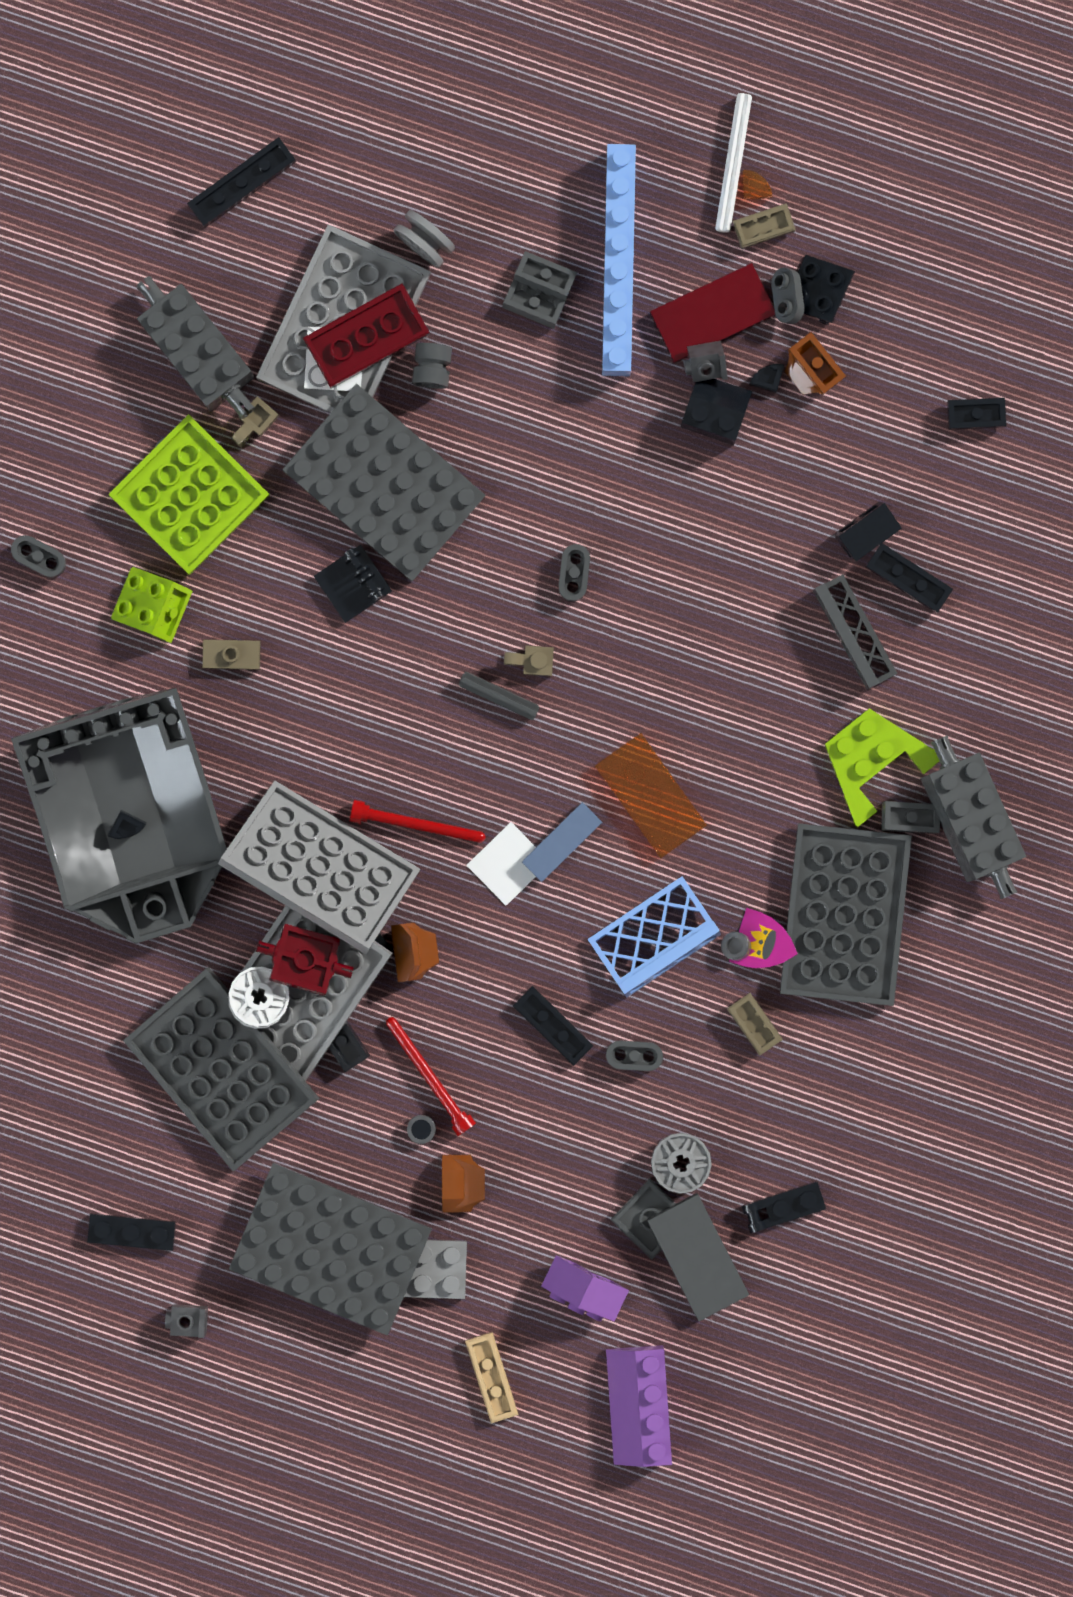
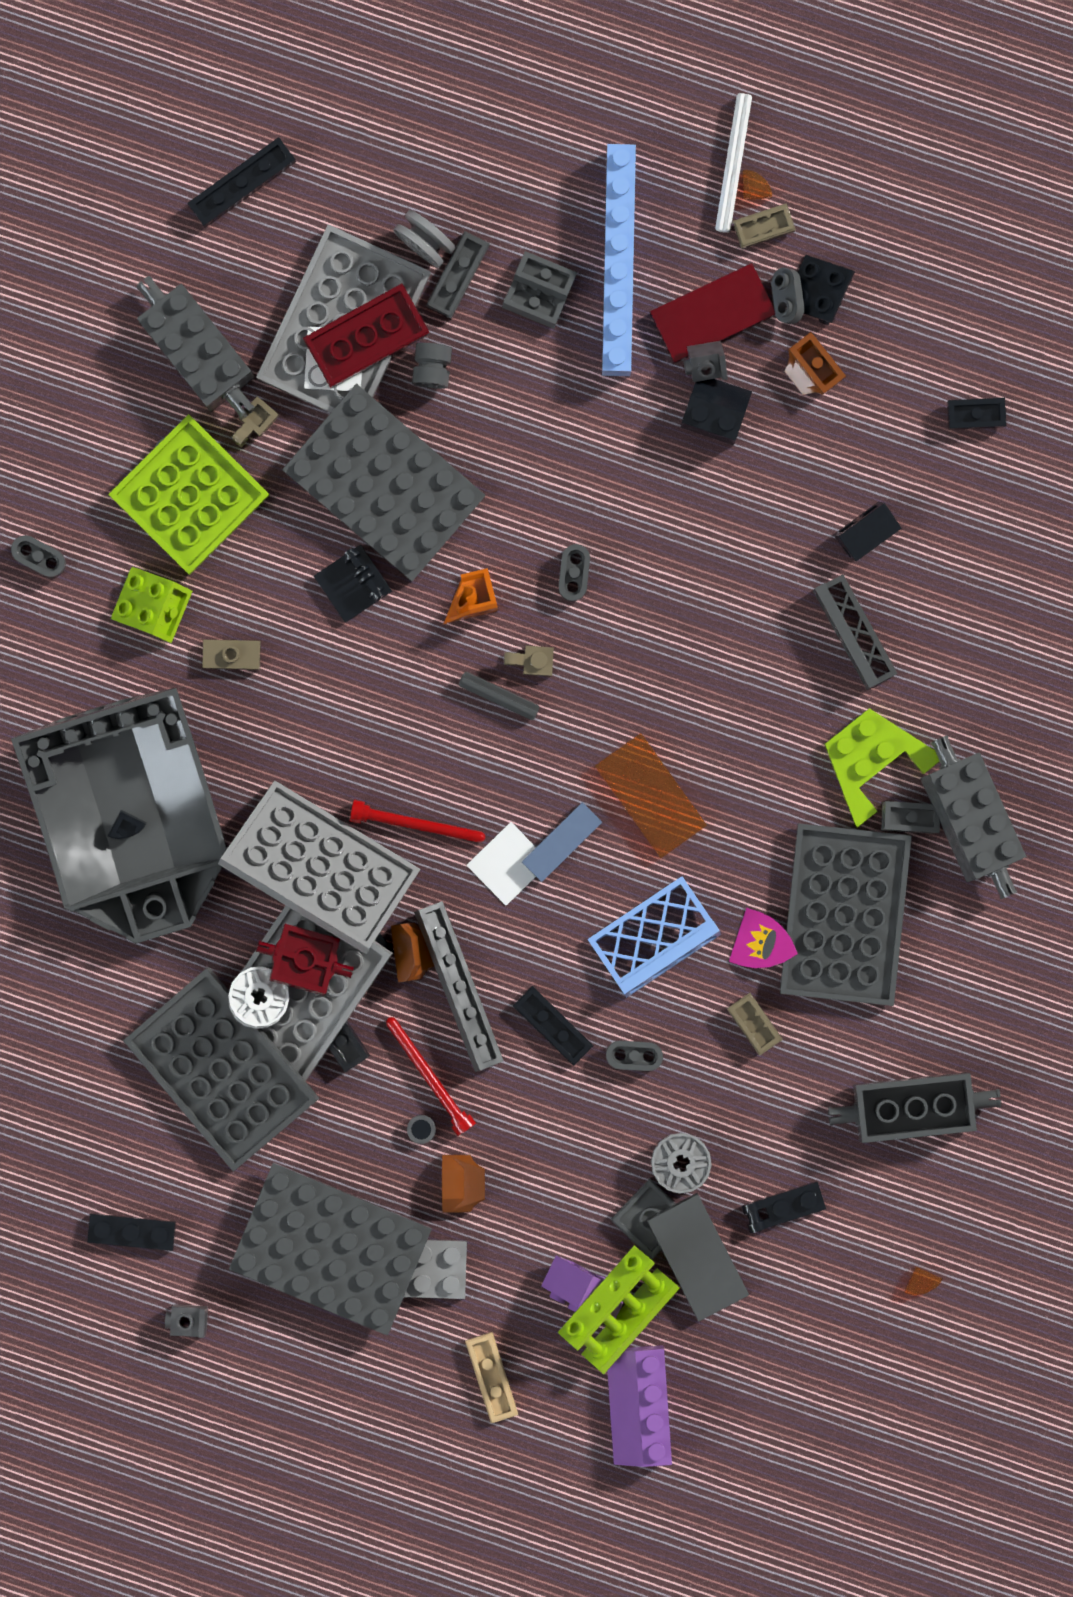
(457, 275): none -> dark grey tile
(458, 986): none -> plate
(472, 597): none -> orange slope
(632, 1317): none -> lime fence
(736, 946): flat silver tile -> none
(768, 378): black tile -> none
(909, 578): black plate -> none
(914, 1107): none -> dark grey brick
(921, 1282): none -> clear orange tile

